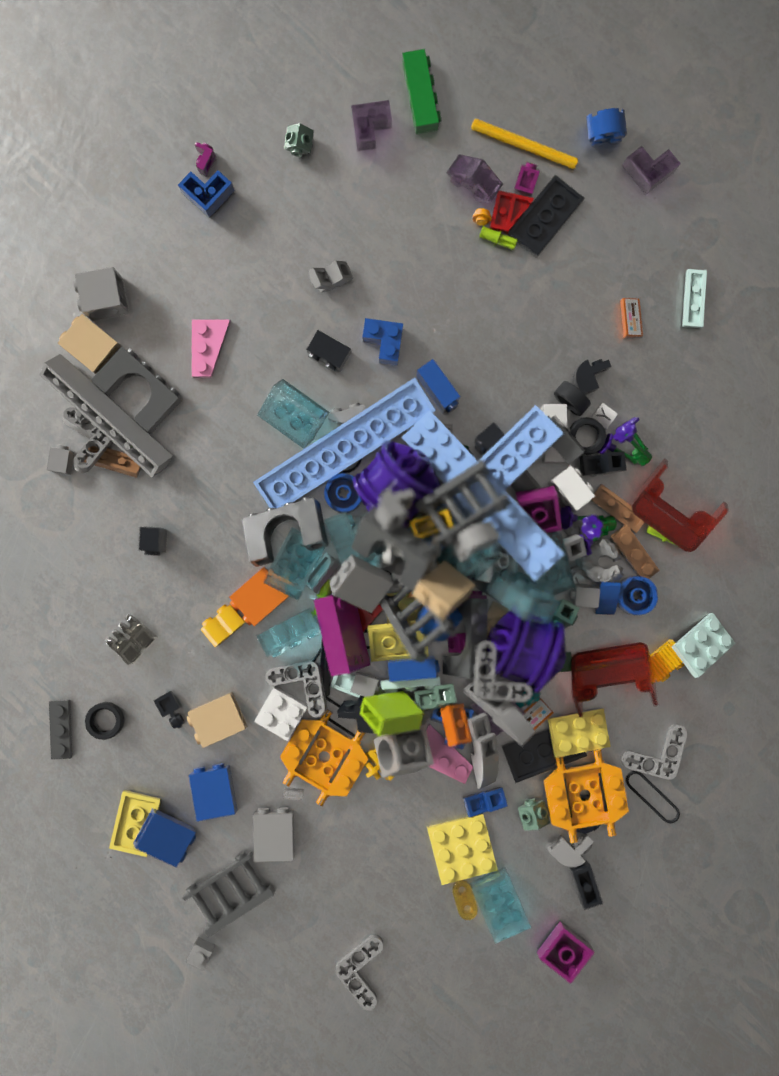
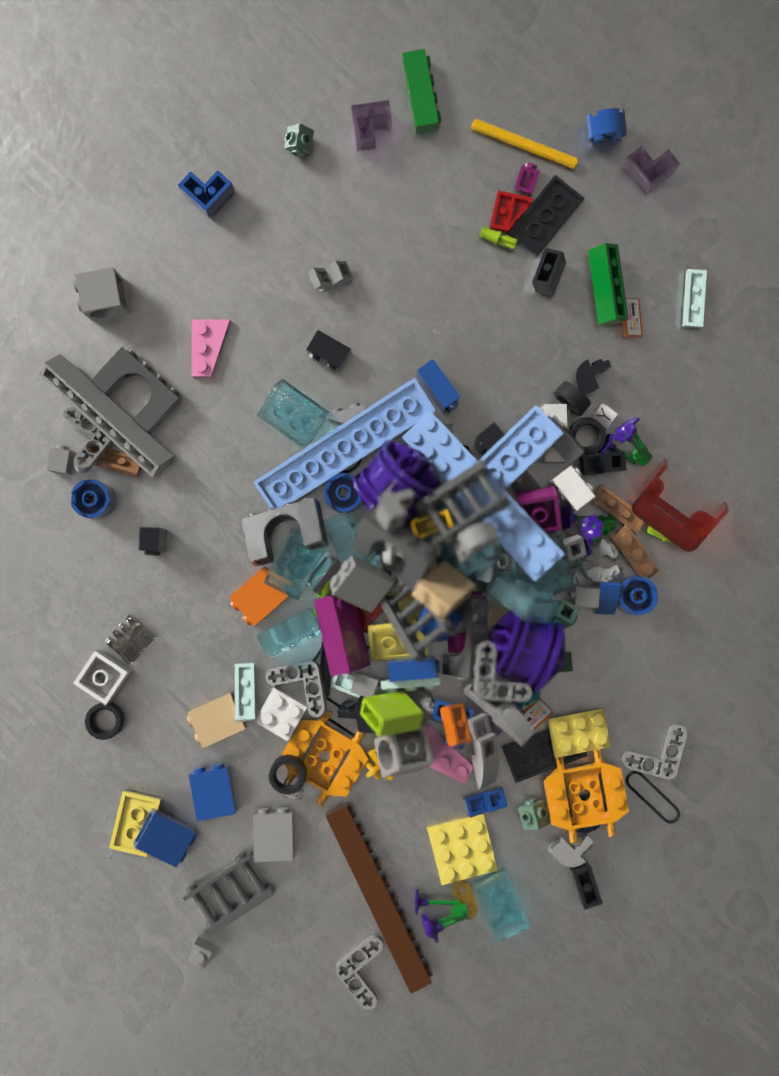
(60, 729): dark grey plate -> none
(82, 499): none -> blue brick
(88, 343): tan brick -> none
(102, 676): none -> white brick
(167, 705): black plate -> none
(205, 160): magenta bracket -> none
(222, 625): yellow brick -> none
(244, 692): none -> light aqua plate
(283, 788): none -> black tyre
(379, 898): none -> reddish brown brick
(388, 335): blue brick -> none
(433, 927): none -> plant
(435, 698): sand green slope -> none
(475, 176): clear purple brick -> none
(482, 217): light orange plate -> none
(549, 271): none -> black brick
(565, 952): magenta brick -> none
(608, 284): none -> green brick
(609, 668): clear red windscreen -> none
(665, 661): yellow brick -> none
(703, 645): light aqua plate -> none

